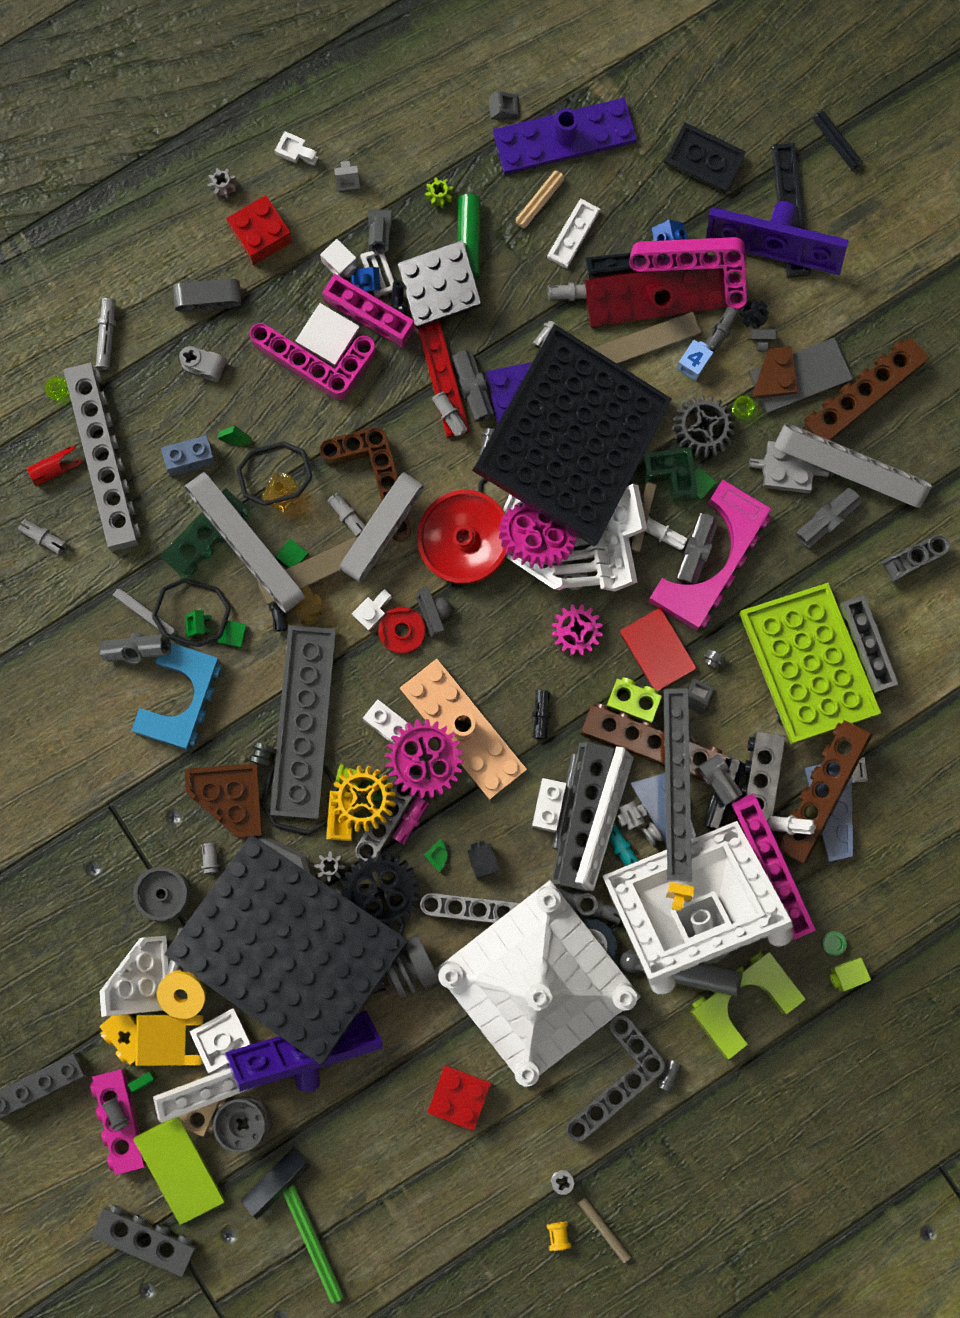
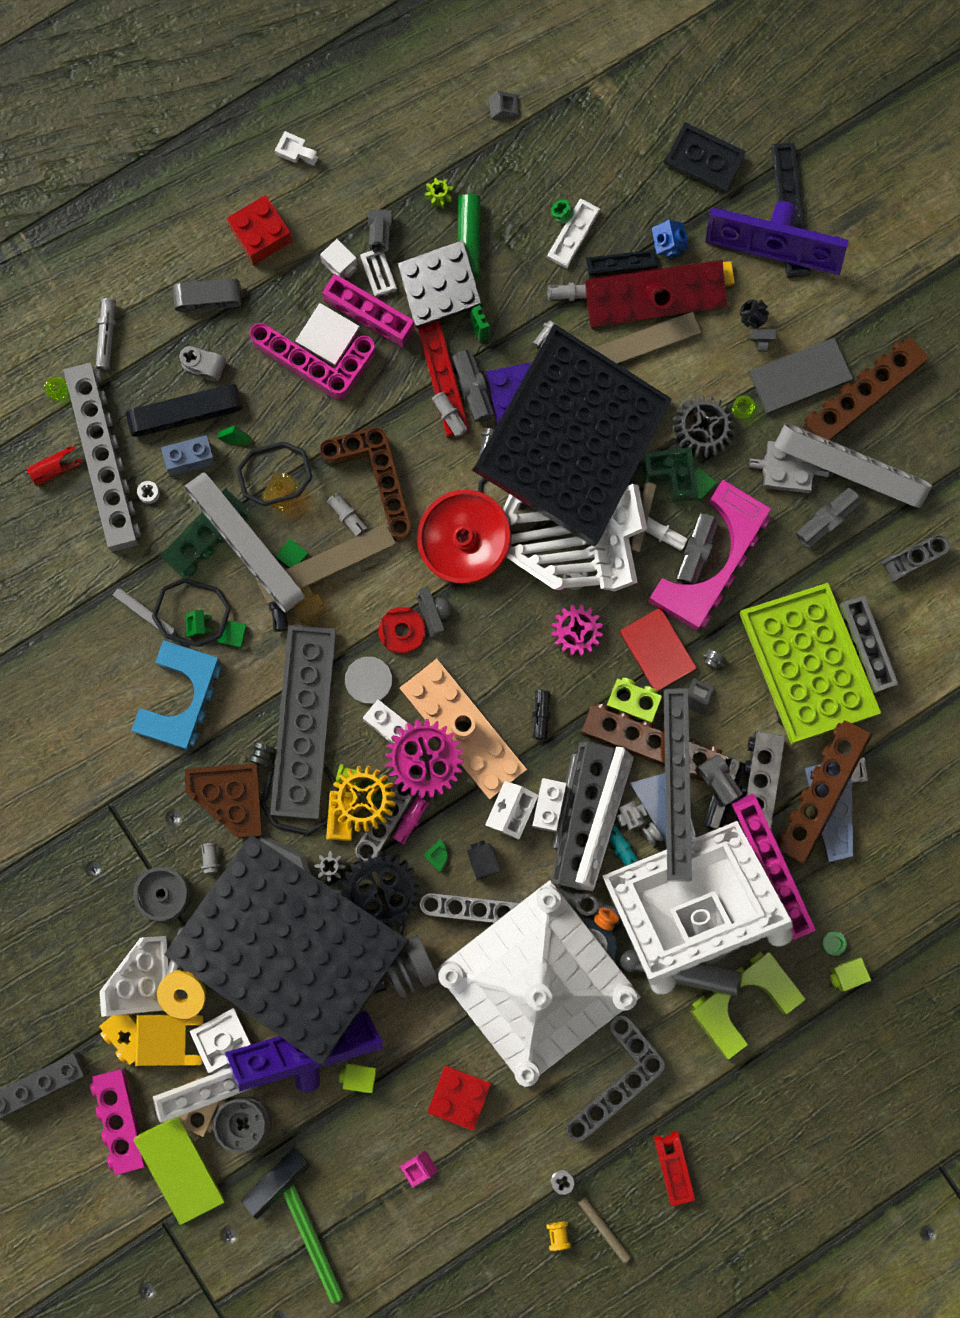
(42, 536): light grey pin -> none
(106, 1232): dark grey brick -> none
(115, 1115): dark grey pin -> none
(135, 648): dark grey piece -> none
(142, 1081): green tile -> none
(146, 484): none -> white bush
(184, 410): none -> black beam
(224, 188): light grey gear -> none
(347, 177): light grey tile -> none
(358, 1077): none -> lime brick
(367, 279): blue tile -> none
(368, 680): none -> light grey tile
(370, 611): white plate -> none
(382, 527): light grey beam -> none
(397, 297): black arm -> none
(419, 1169): none -> dark pink slope
(479, 325): none -> green tile
(511, 810): none -> white brick
(535, 537): dark pink gear -> none
(540, 199): tan axle -> none
(557, 208): none -> green bush
(564, 136): dark purple plate -> none
(606, 919): none -> orange bush
(669, 1076): dark grey pin -> none
(674, 1169): none -> red plate
(679, 894): yellow tile -> none
(695, 359): light blue brick -> none
(698, 260): dark pink beam -> none
(722, 329): dark grey pin -> none
(777, 374): reddish brown wing -> none
(791, 825): white axle -> none
(837, 140): black axle -> none

